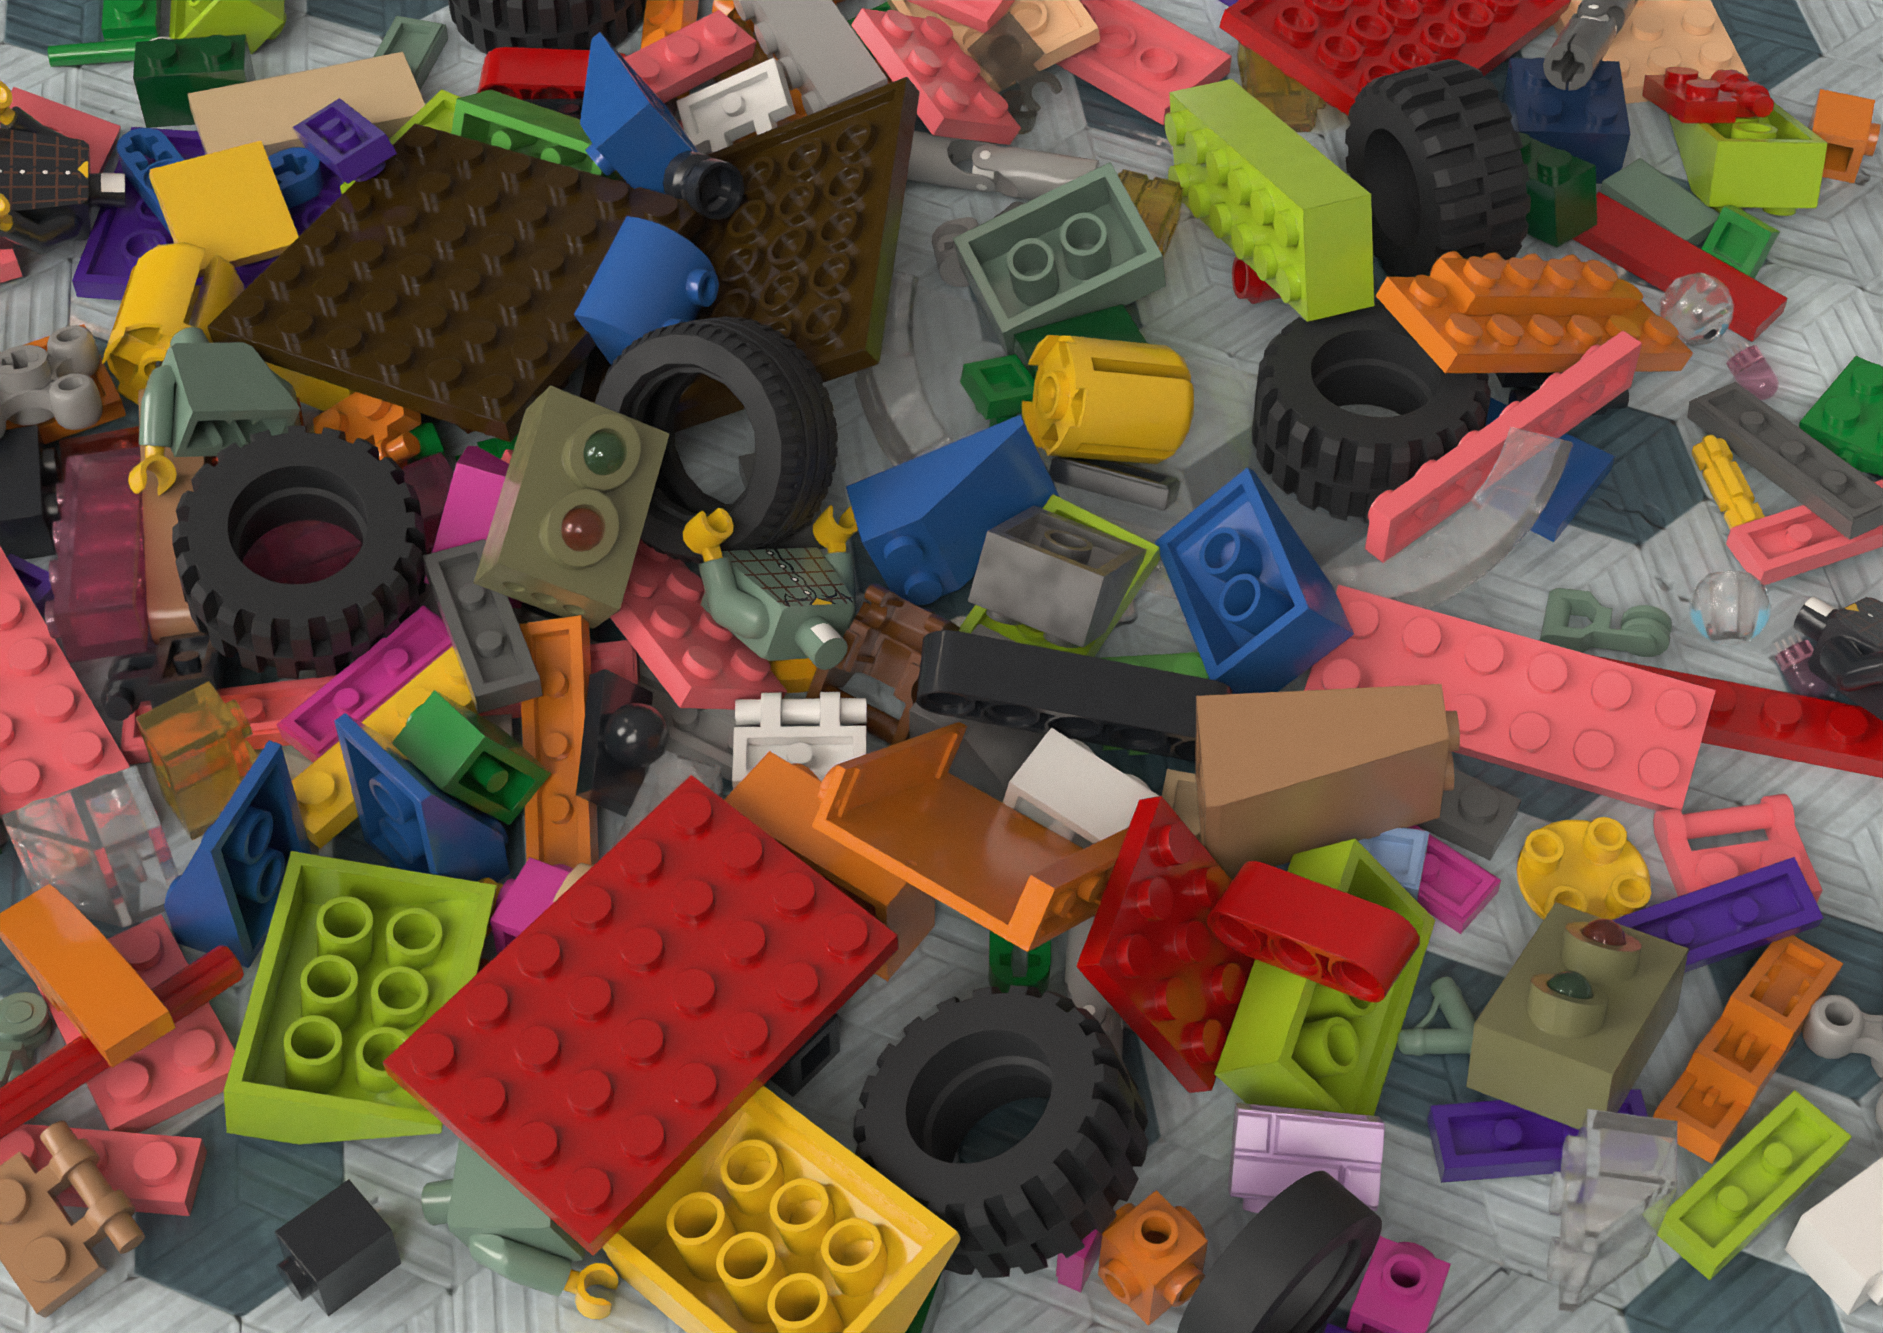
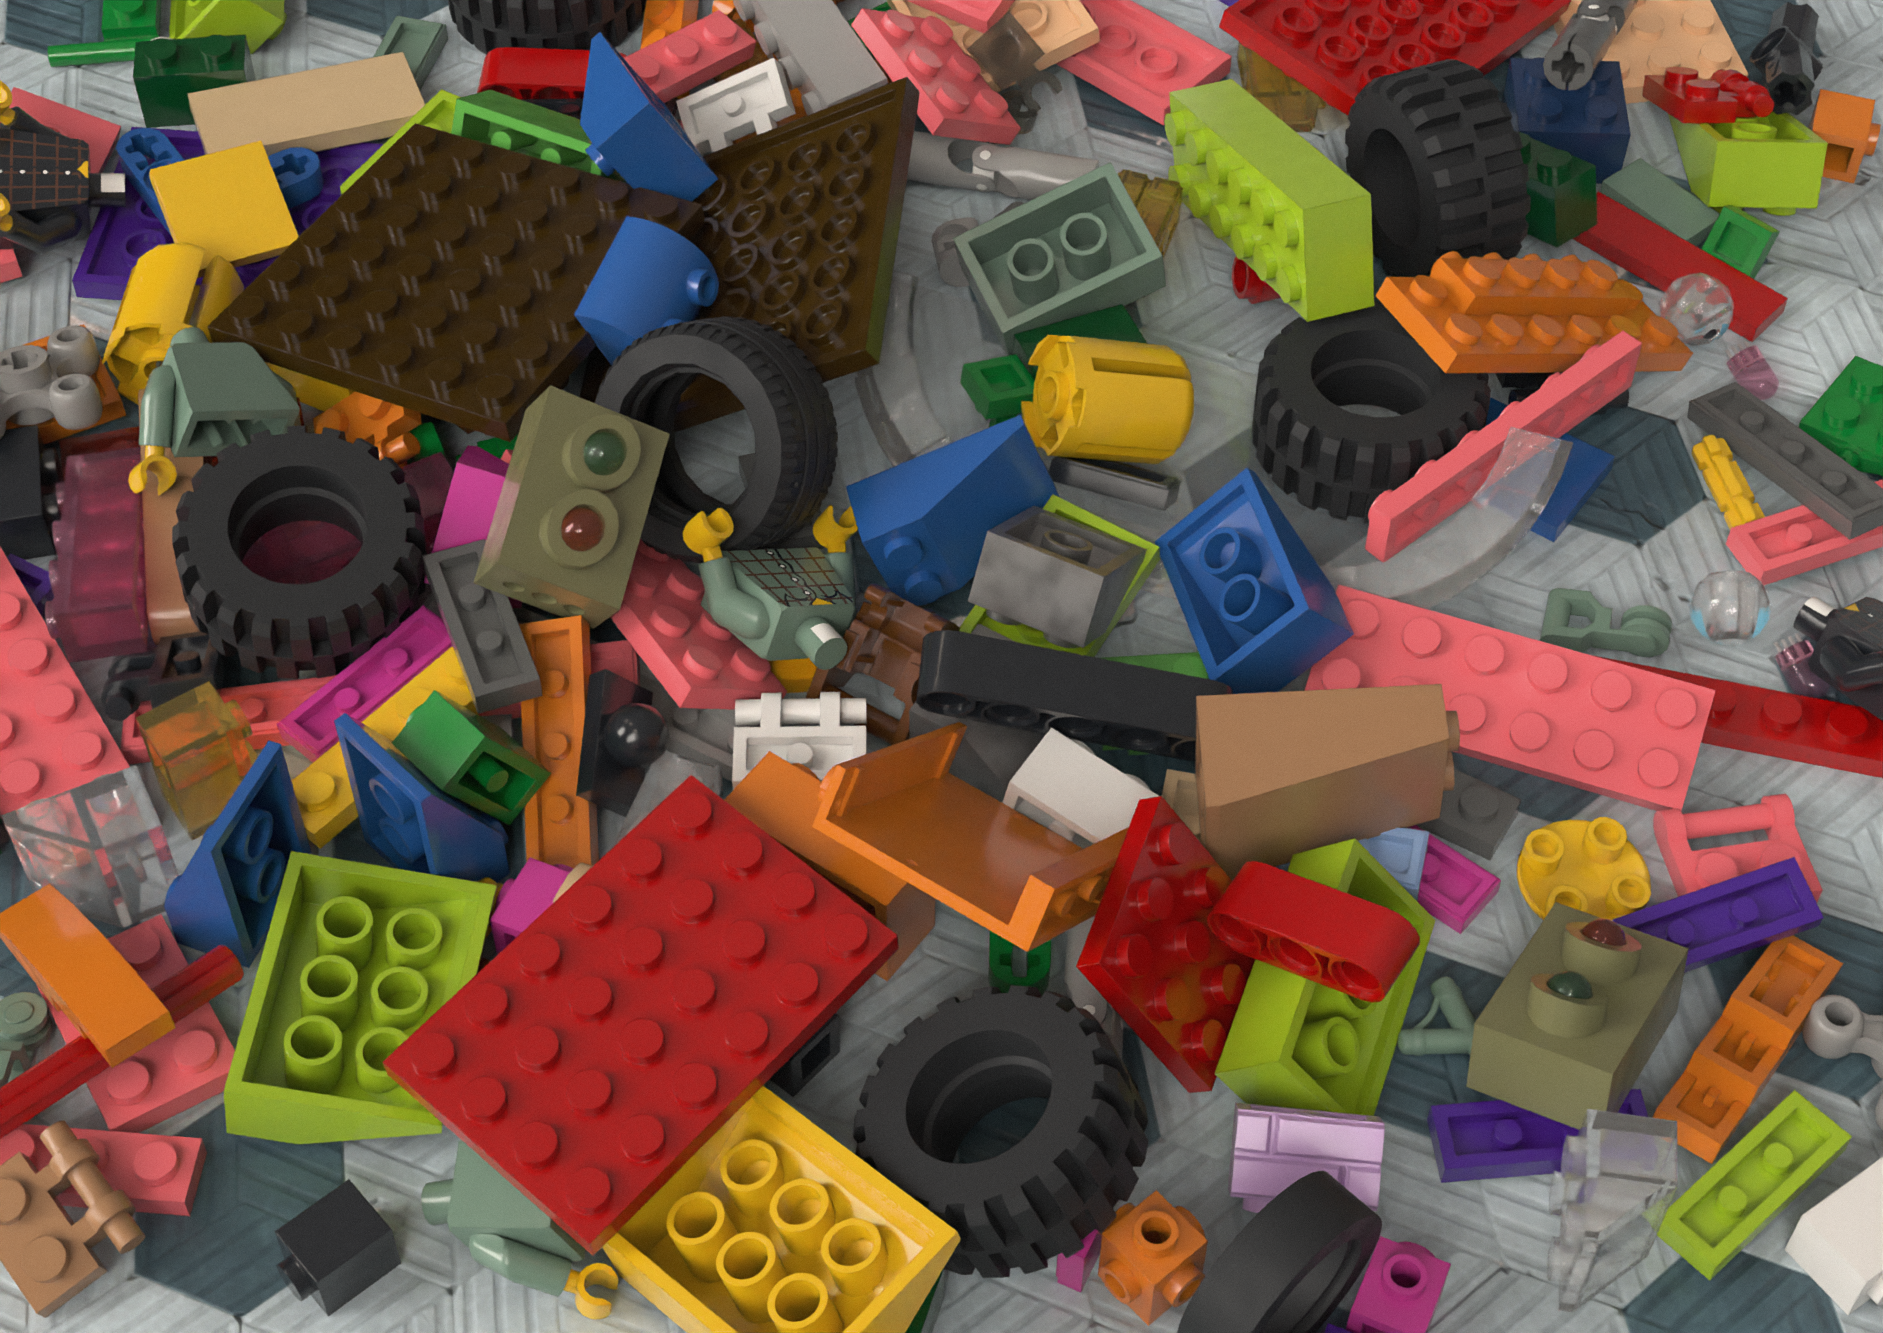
(345, 142): dark purple plate -> none
(705, 182): black wheel -> none
(1788, 58): none -> black piece

